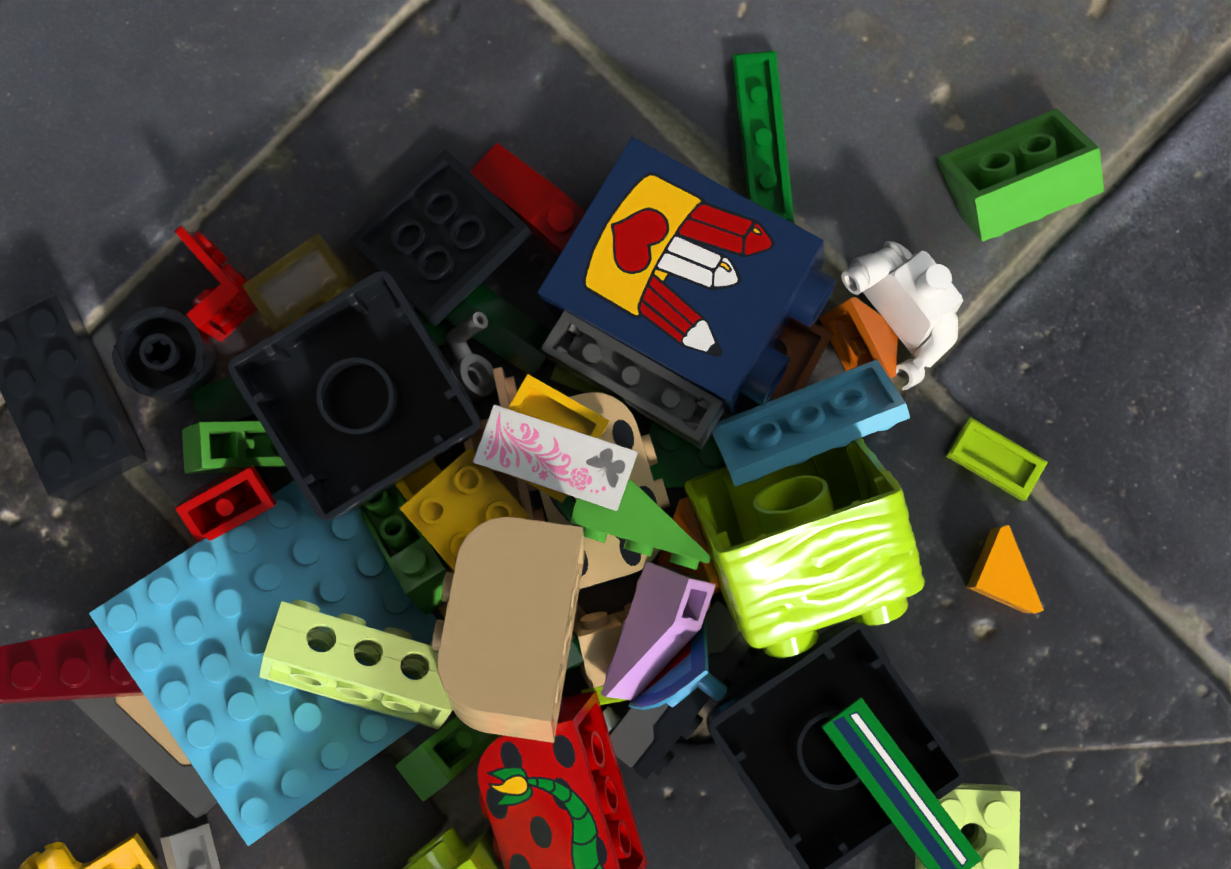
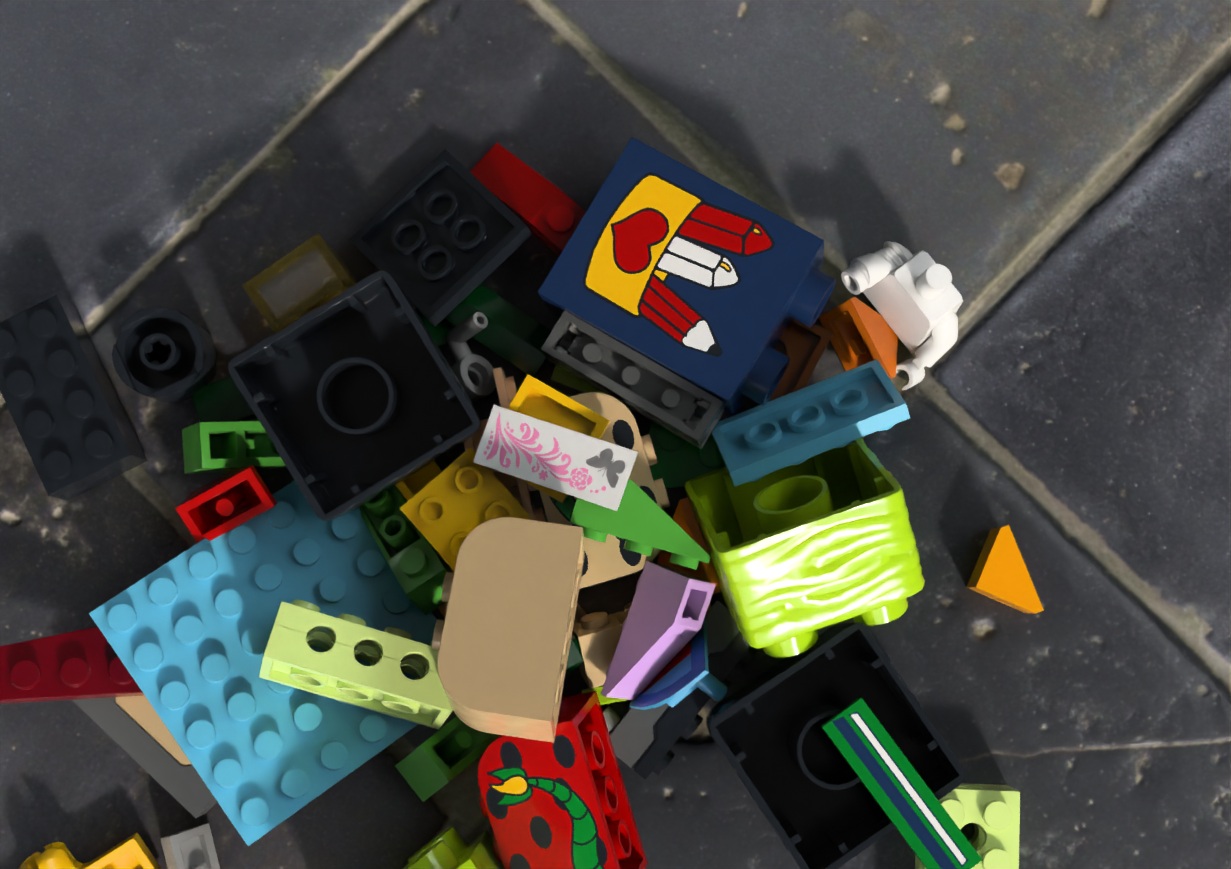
(221, 308): red bracket -> none
(762, 132): green tile -> none
(996, 459): lime tile -> none
(1022, 174): bright green slope -> none

